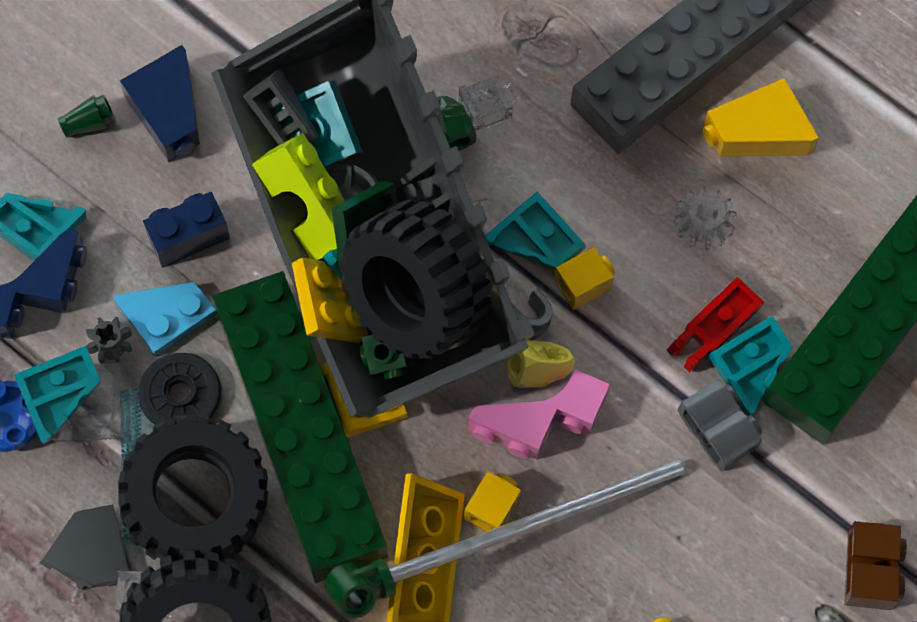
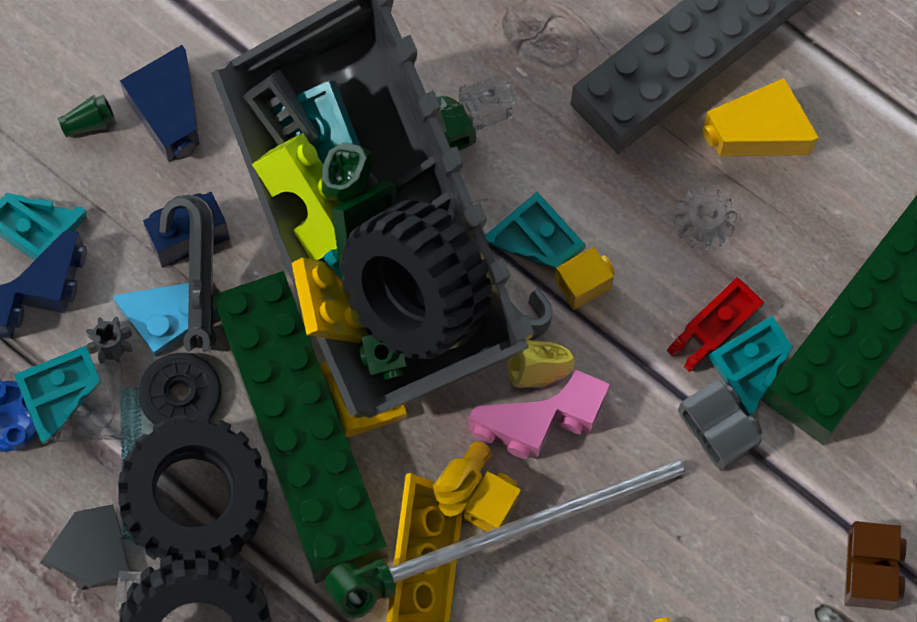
(199, 267): none -> dark grey piece
(345, 171): none -> dark green rock
(461, 479): none -> yellow arm

